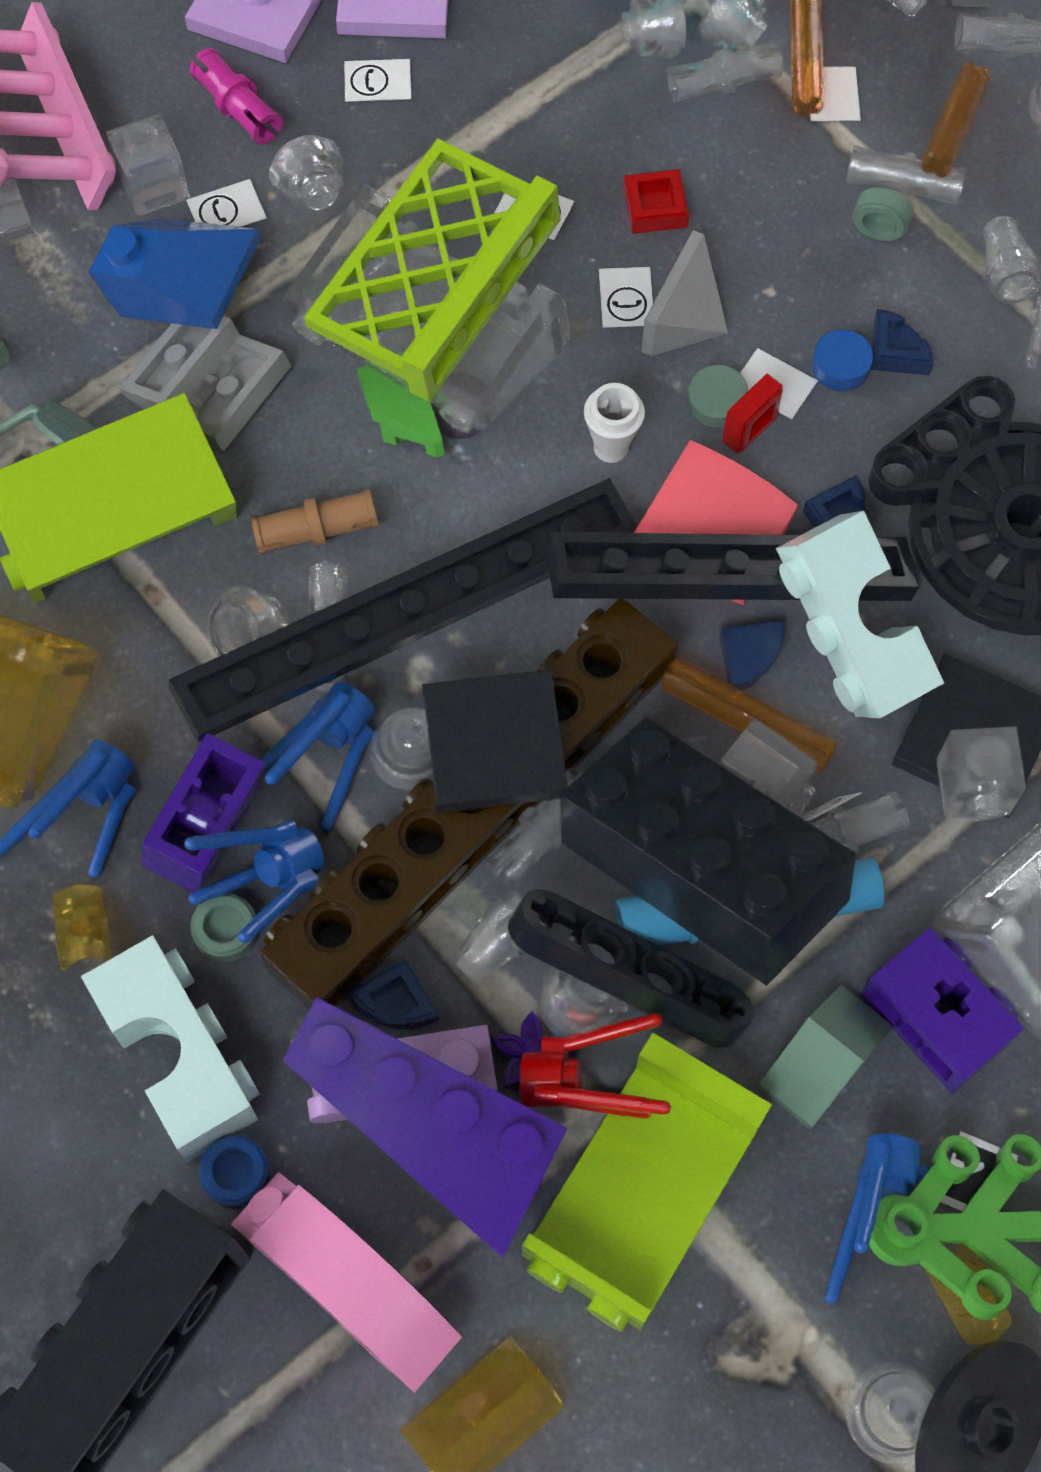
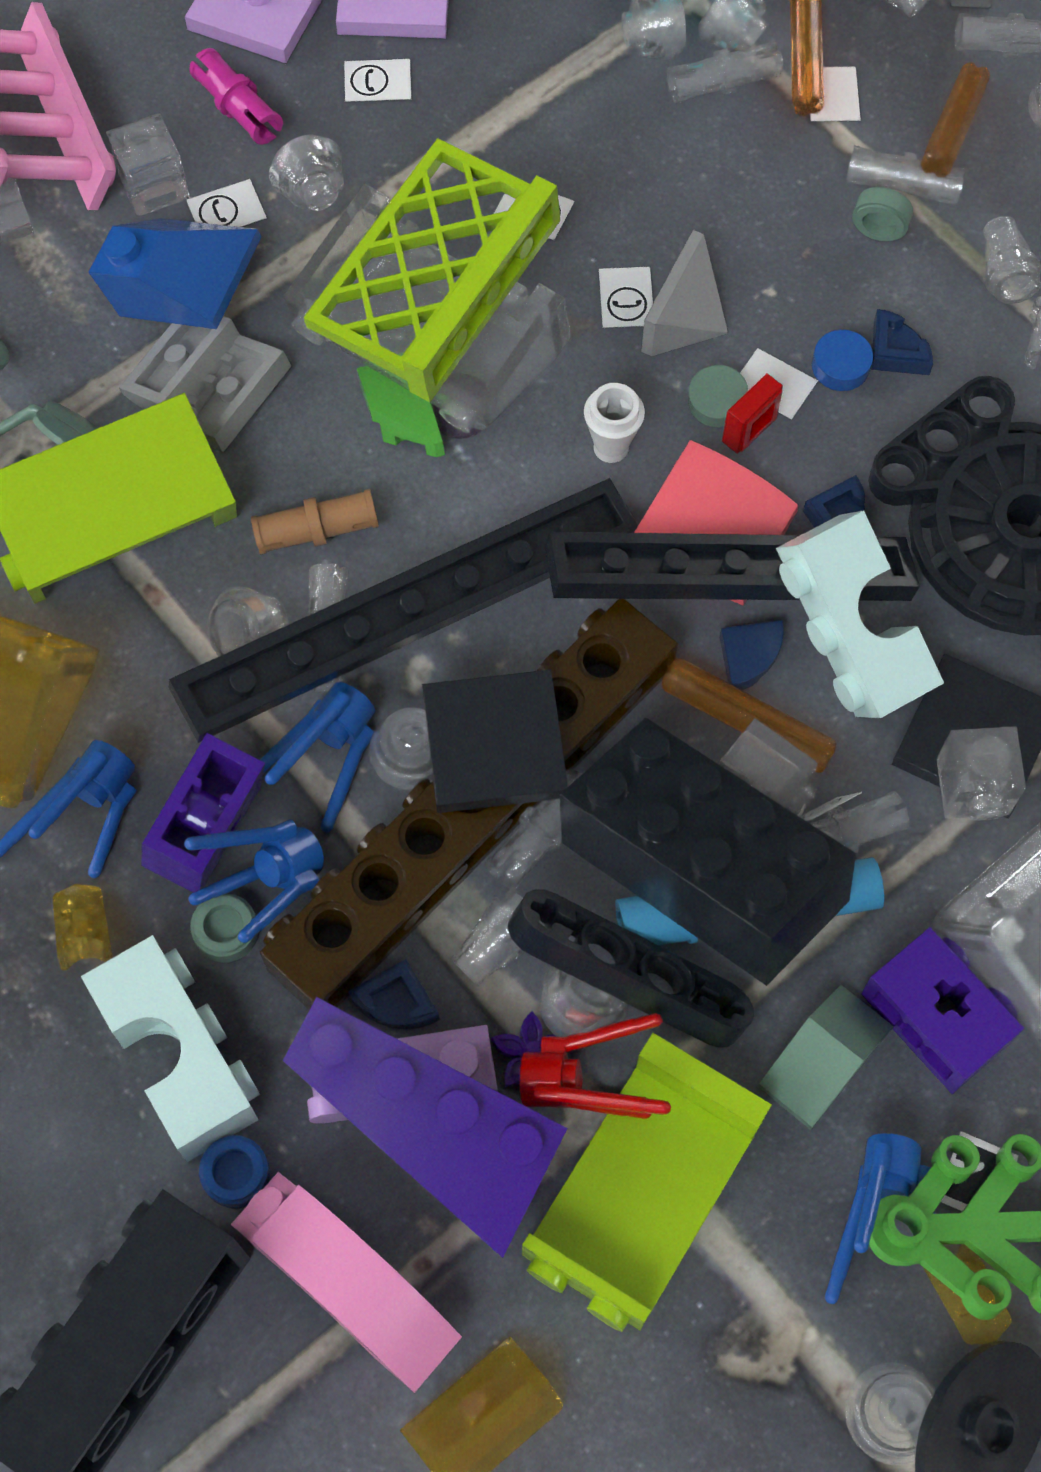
(655, 201): red tile -> none

